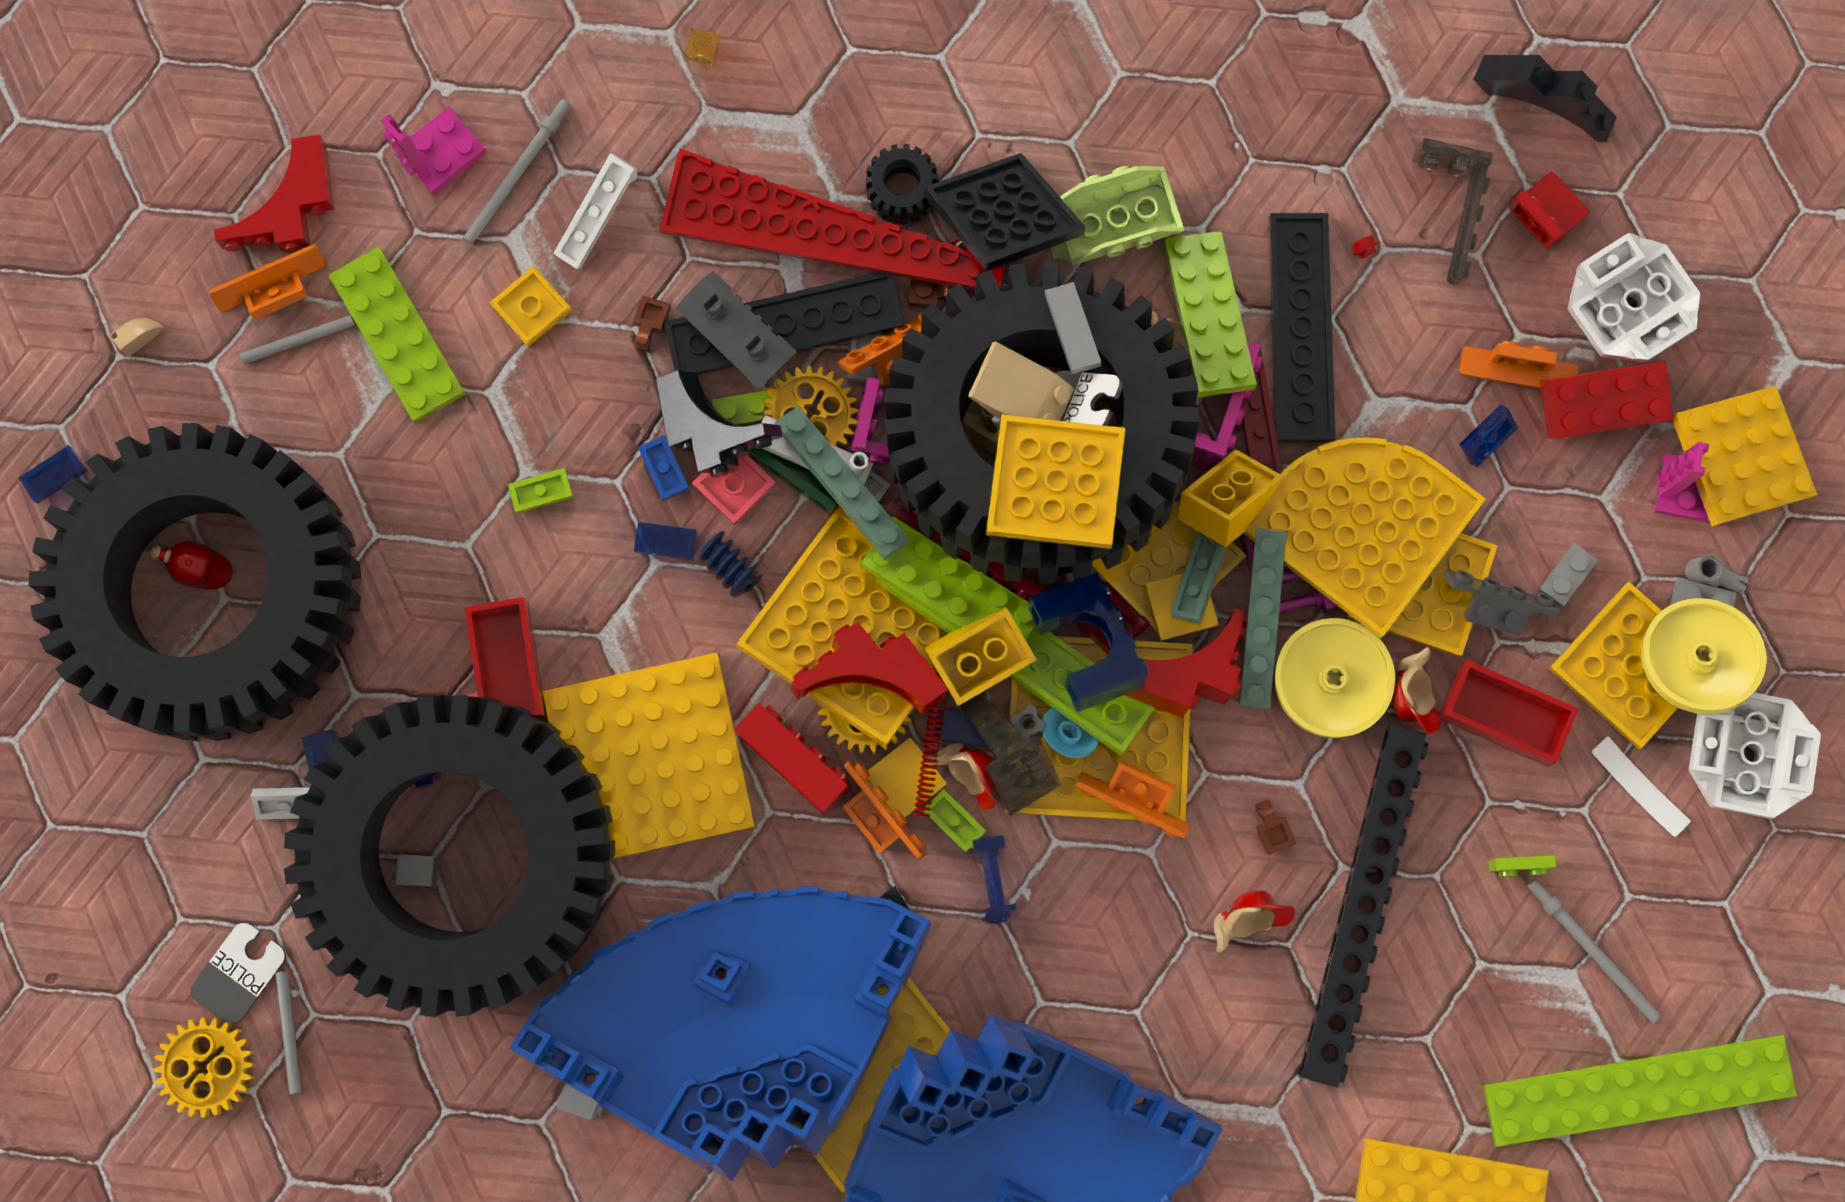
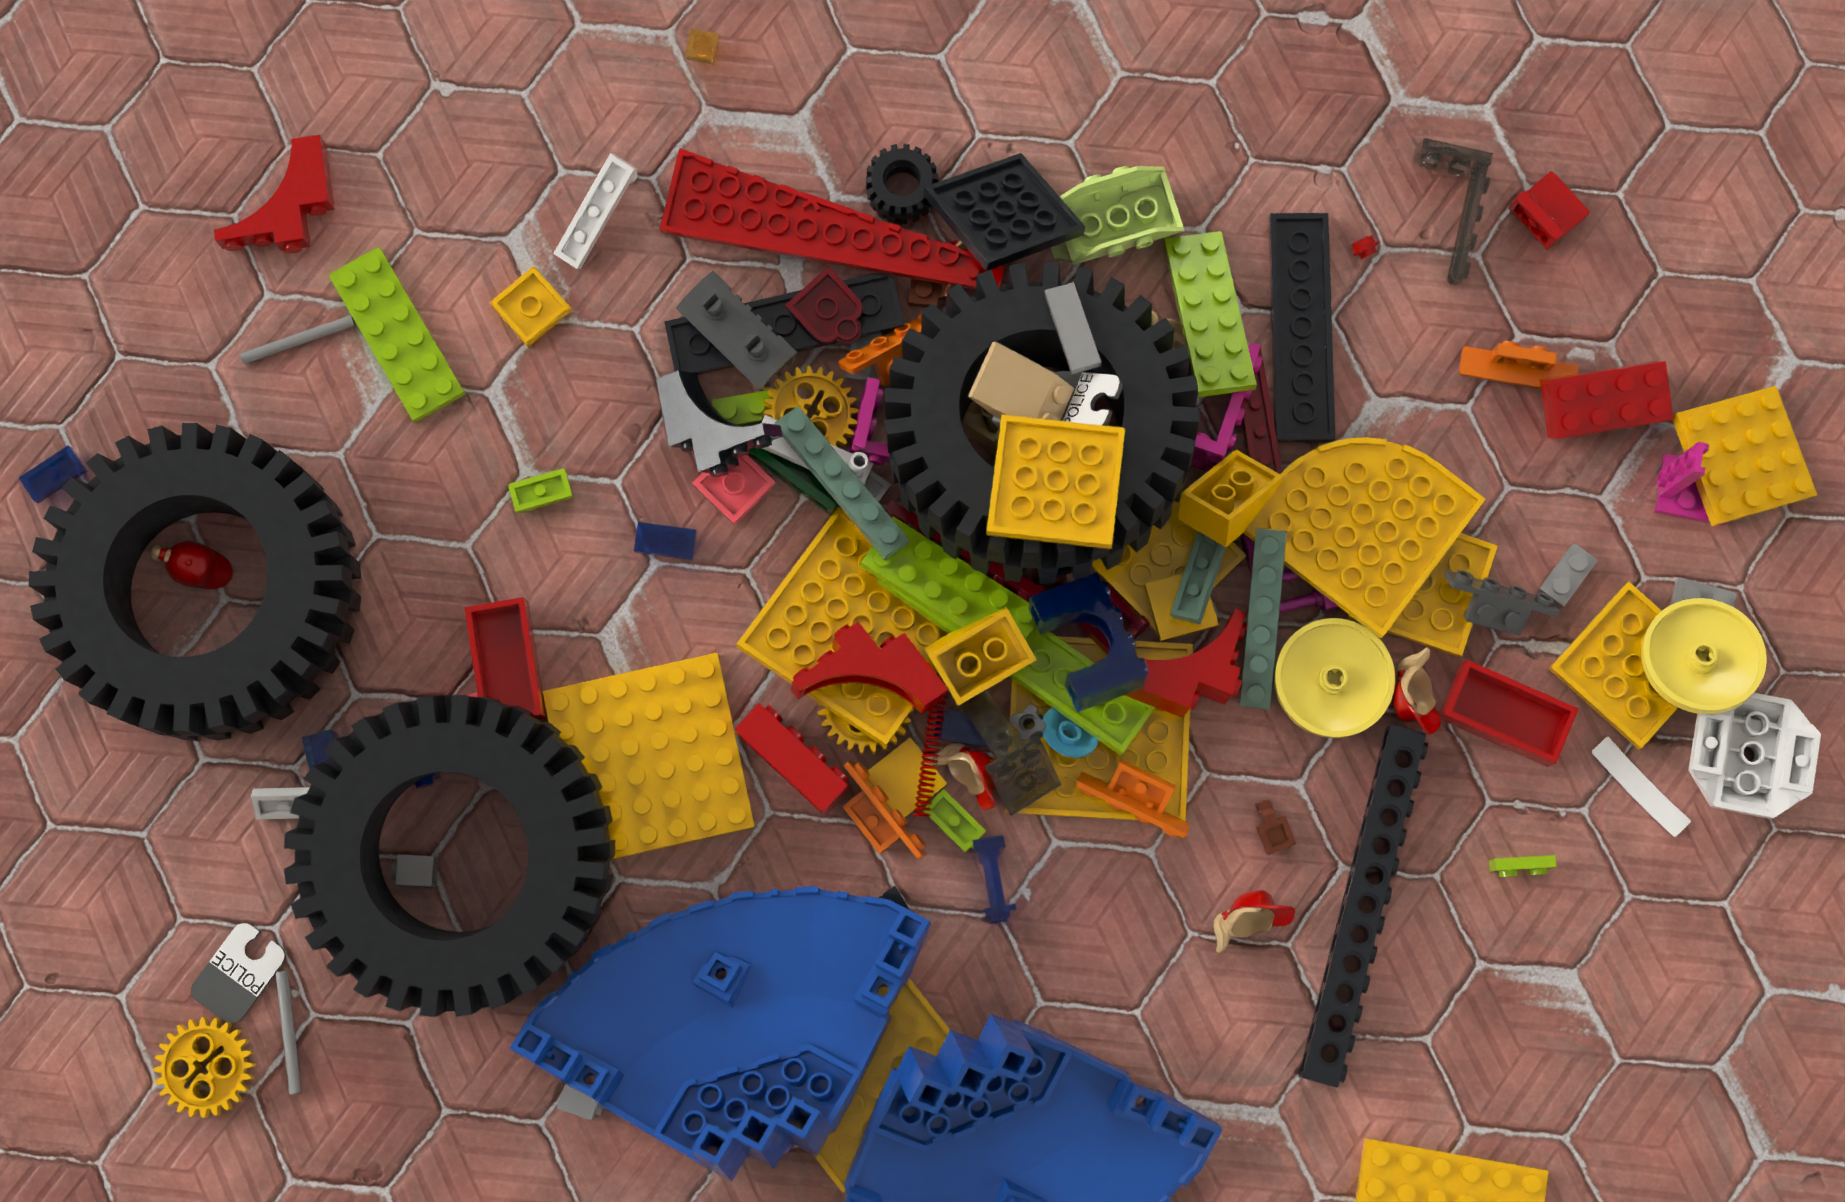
(135, 334): tan brick -> none
(270, 285): orange bracket -> none
(436, 151): dark pink bracket -> none
(548, 126): light grey bar -> none
(650, 318): copper plate -> none
(663, 468): blue plate -> none
(728, 566): dark blue piece -> none
(828, 309): none -> dark red plate
(1488, 435): clear blue plate -> none
(1553, 905): light grey bar -> none
(1561, 92): black arch -> none
(1639, 1090): lime plate -> none
(1650, 276): white piece -> none
(1716, 574): light grey pin -> none

